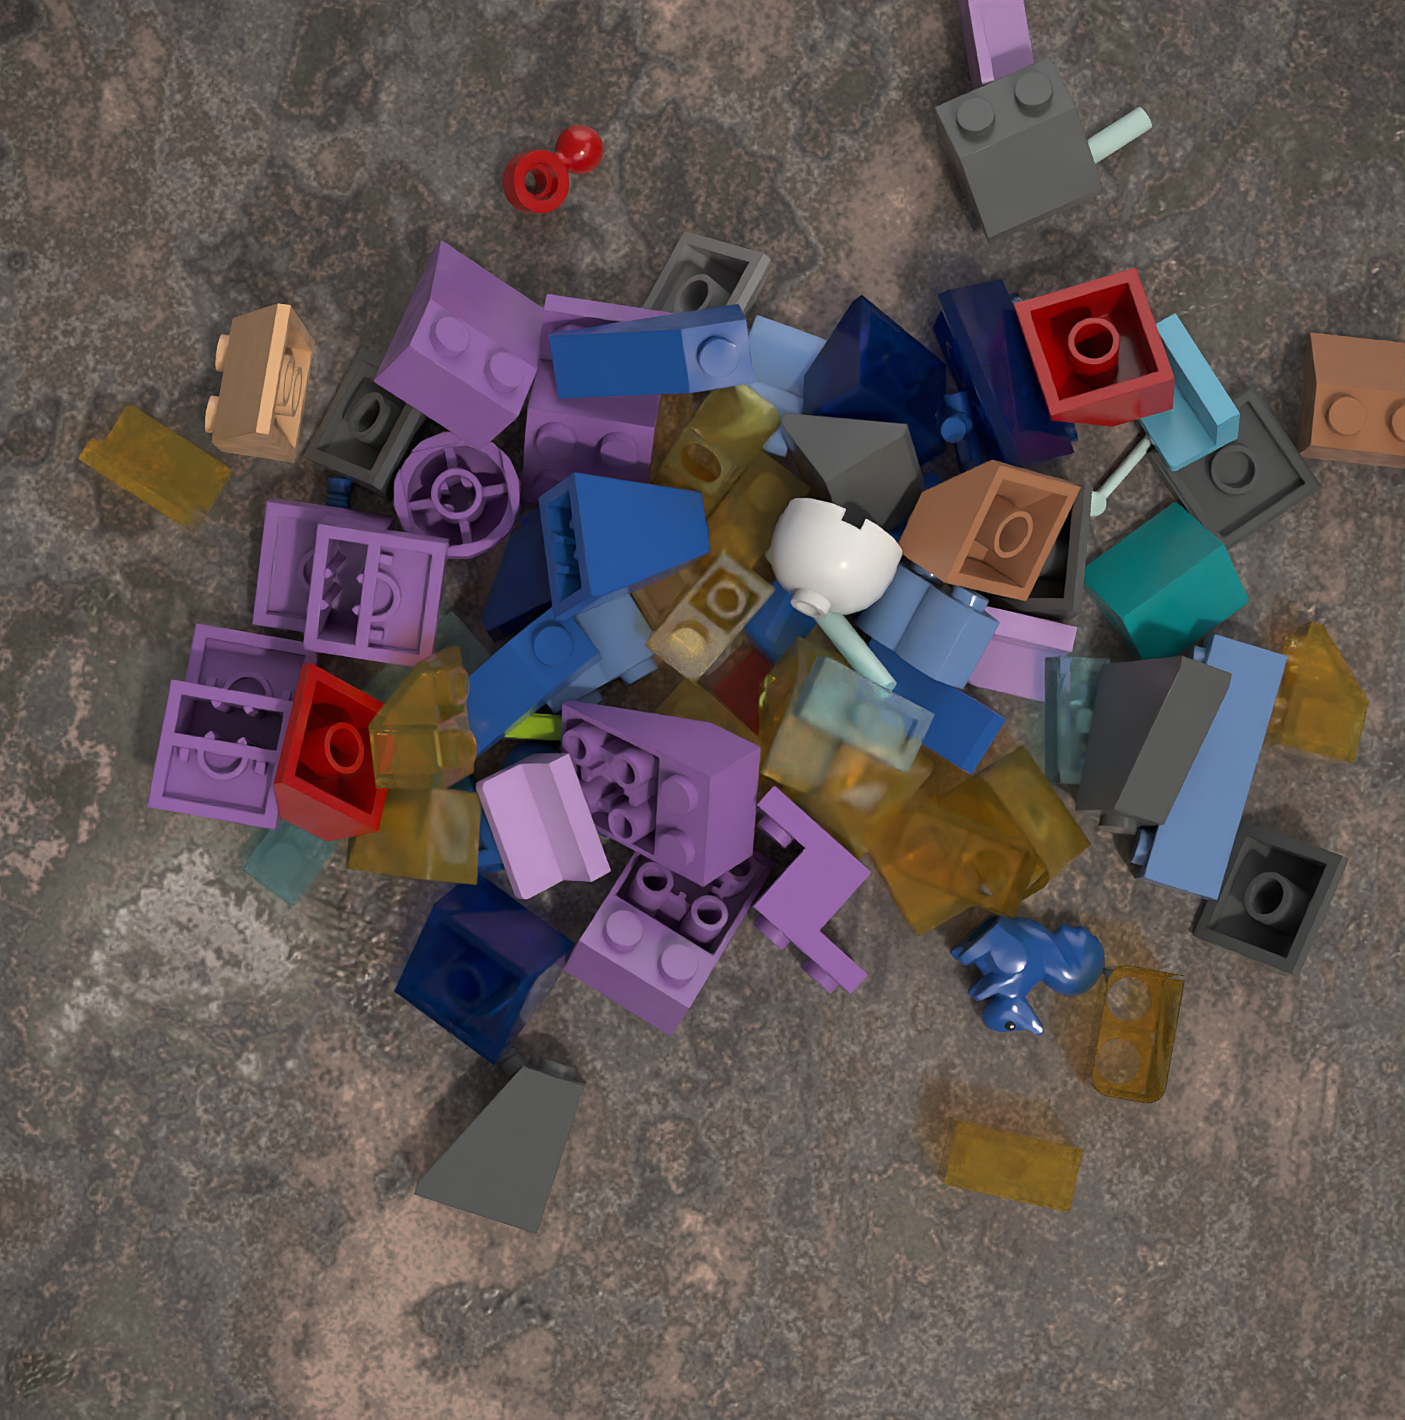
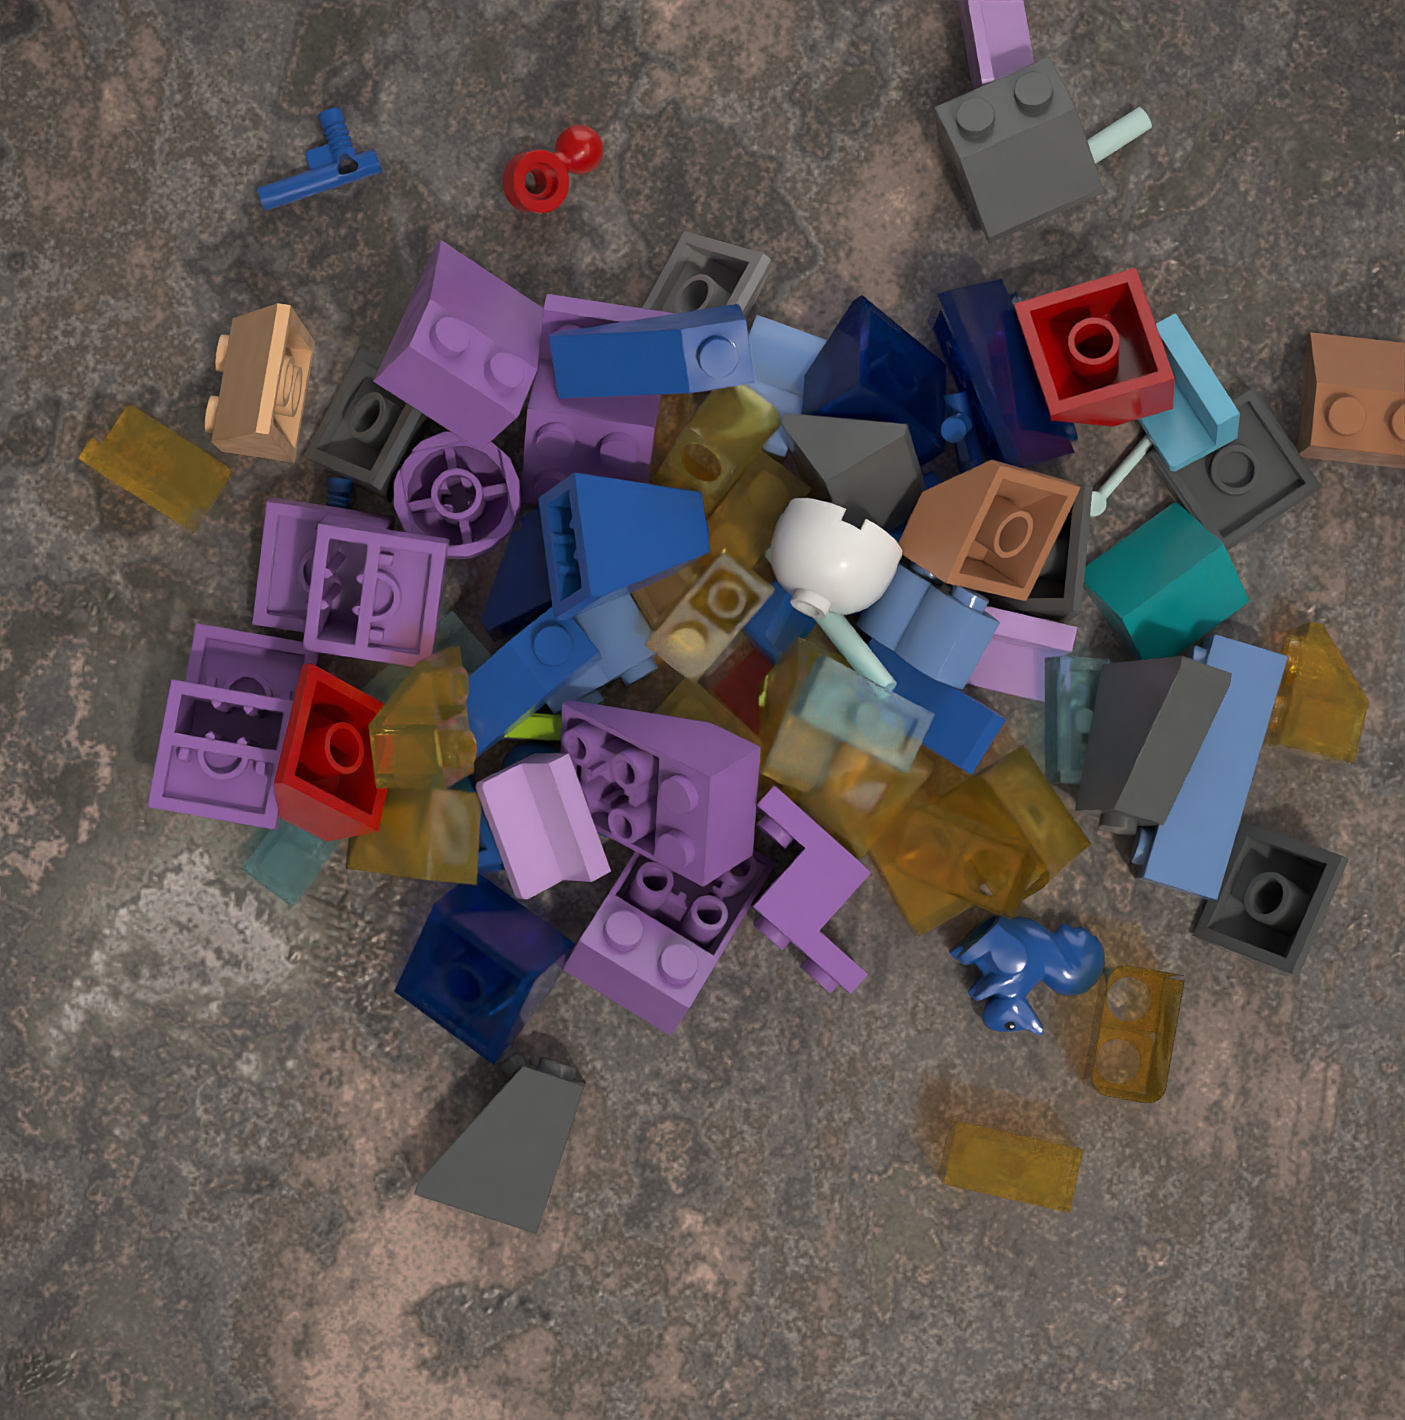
(324, 166): none -> blue hose

